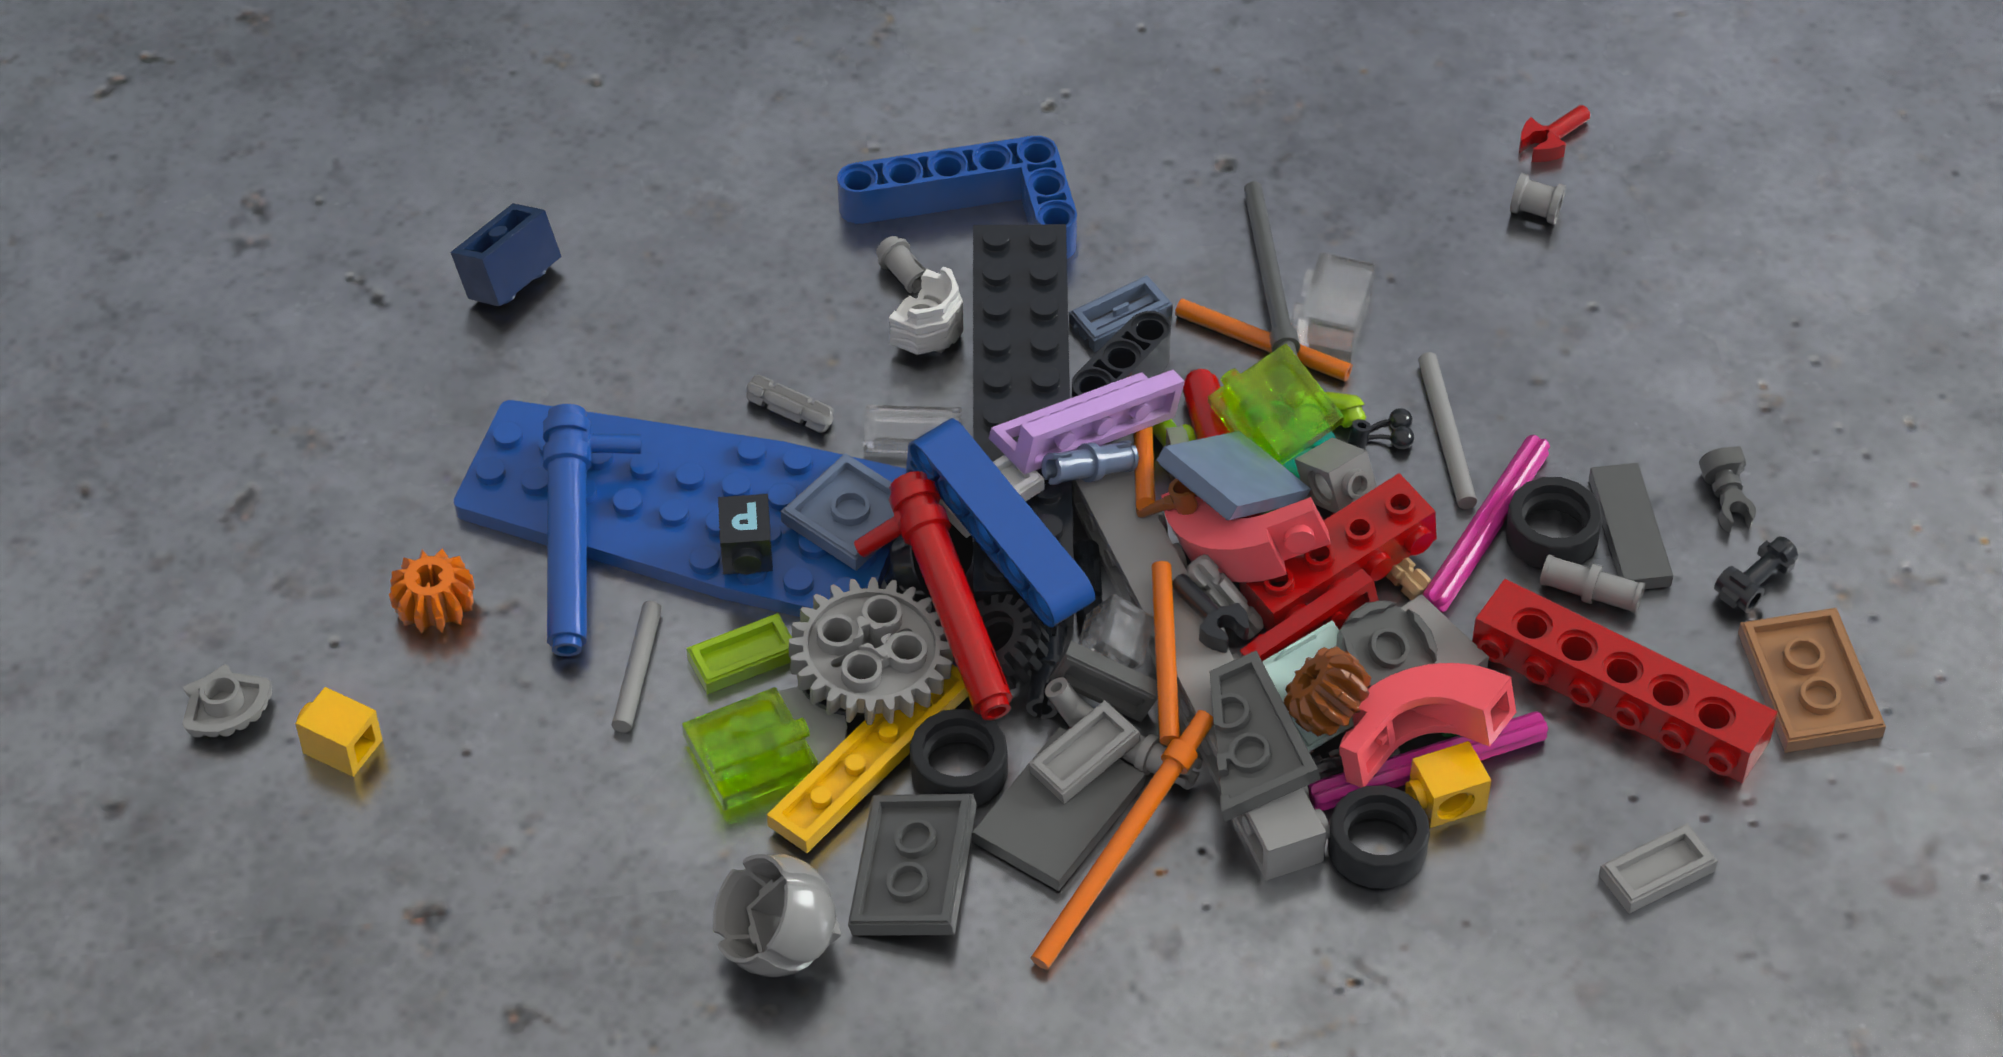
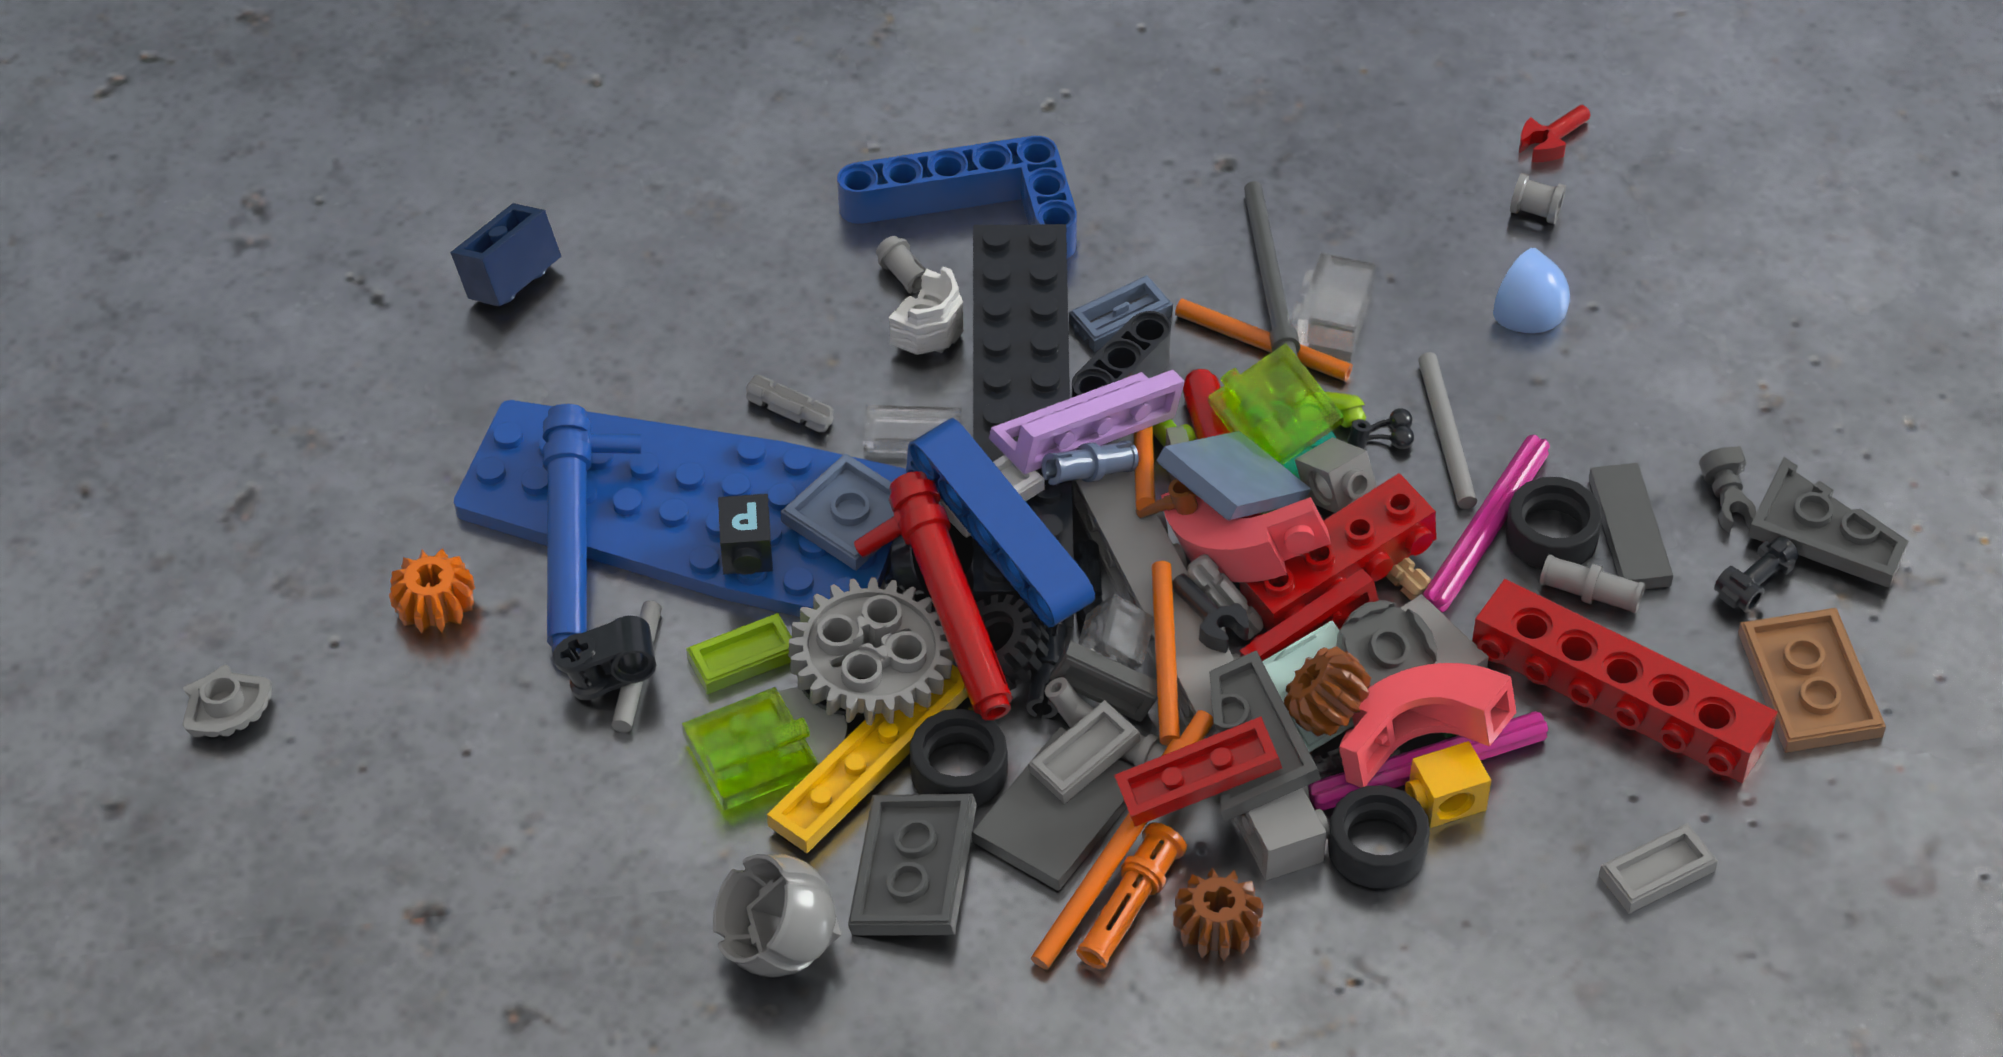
(338, 731): yellow brick -> none
(609, 657): none -> black piece
(1139, 879): none -> orange pin
(1198, 771): none -> red plate
(1218, 914): none -> dark orange gear
(1532, 295): none -> light blue helmet
(1827, 528): none -> dark grey wing

